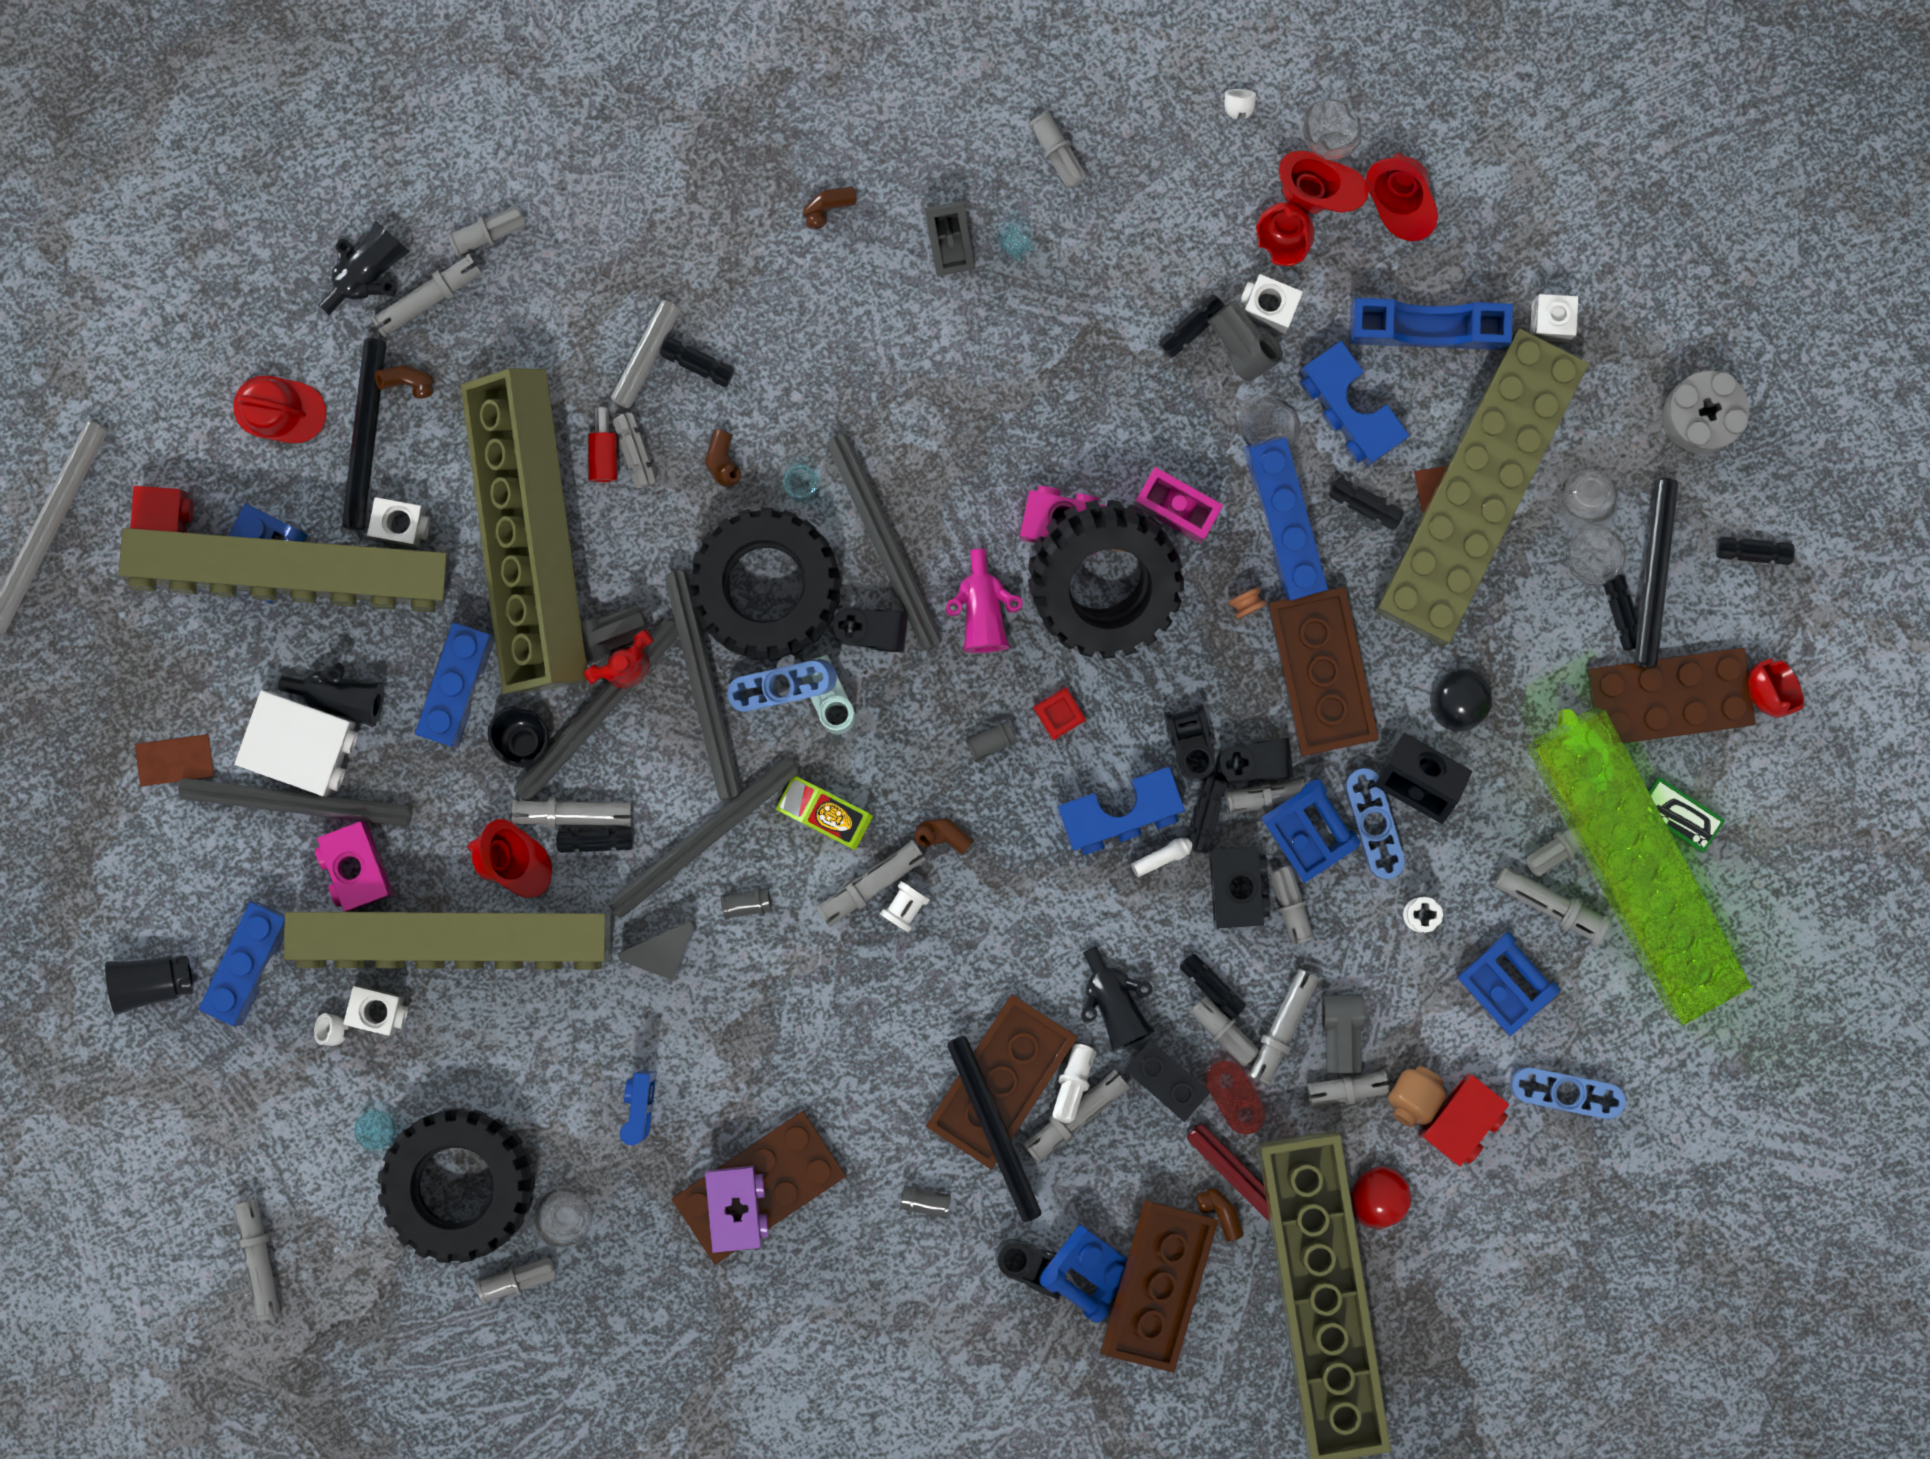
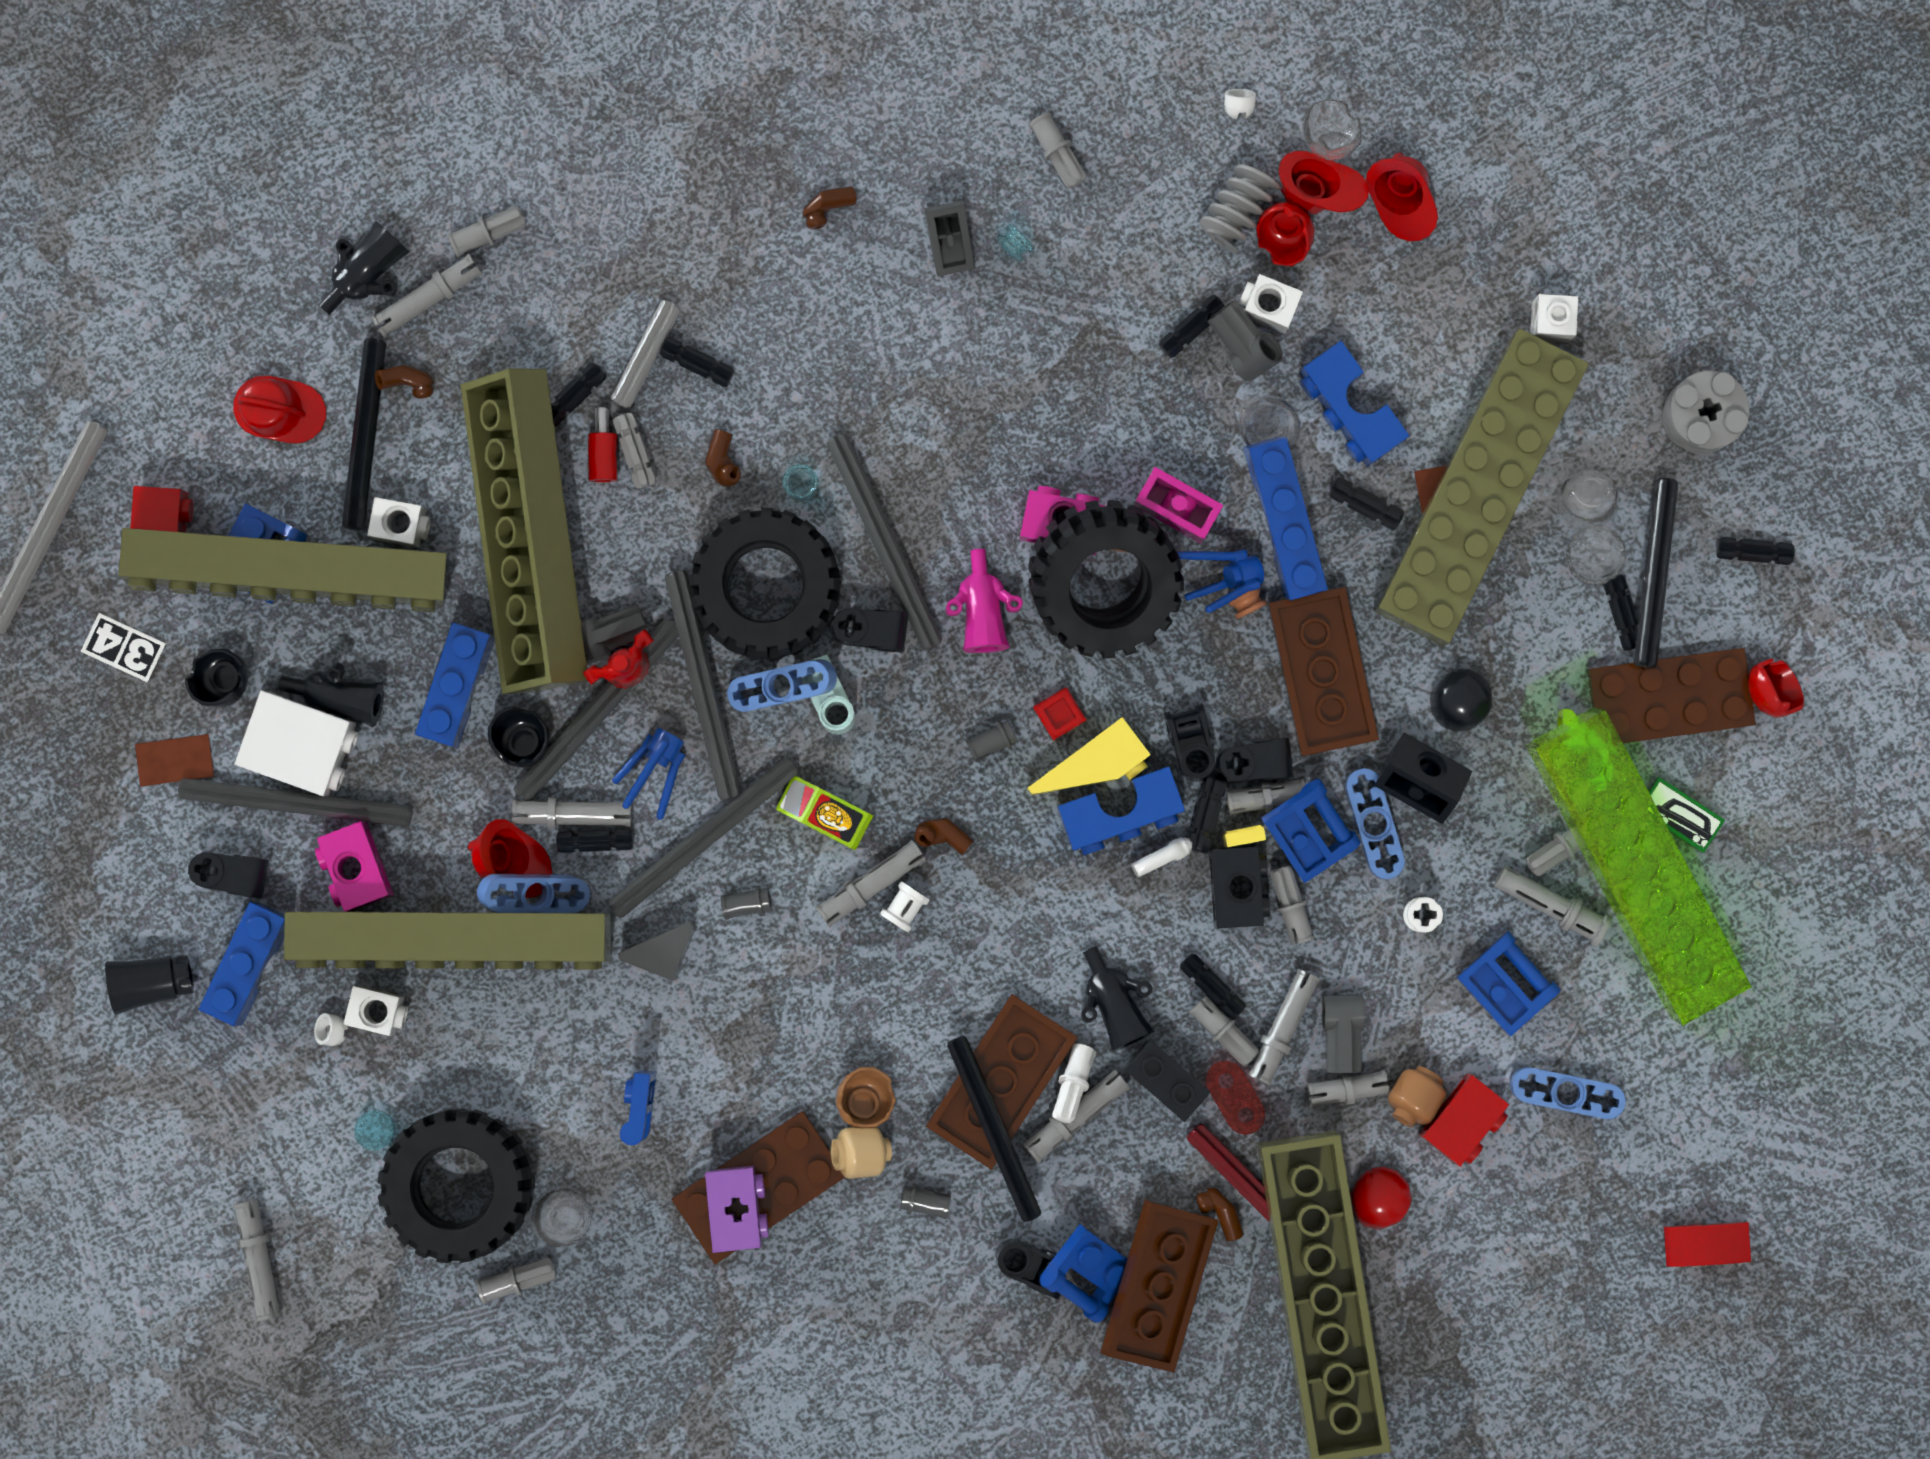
(123, 647): none -> white sticker
(217, 678): none -> black hair
(235, 874): none -> black piece
(520, 883): none -> medium blue beam
(576, 392): none -> black axle
(660, 750): none -> blue plant
(860, 1152): none -> tan head
(865, 1098): none -> medium nougat hair
(1101, 760): none -> light yellow slope
(1237, 206): none -> light grey piece
(1242, 573): none -> blue plant
(1244, 836): none -> light yellow tile
(1402, 324): blue arch -> none
(1707, 1244): none -> red slope

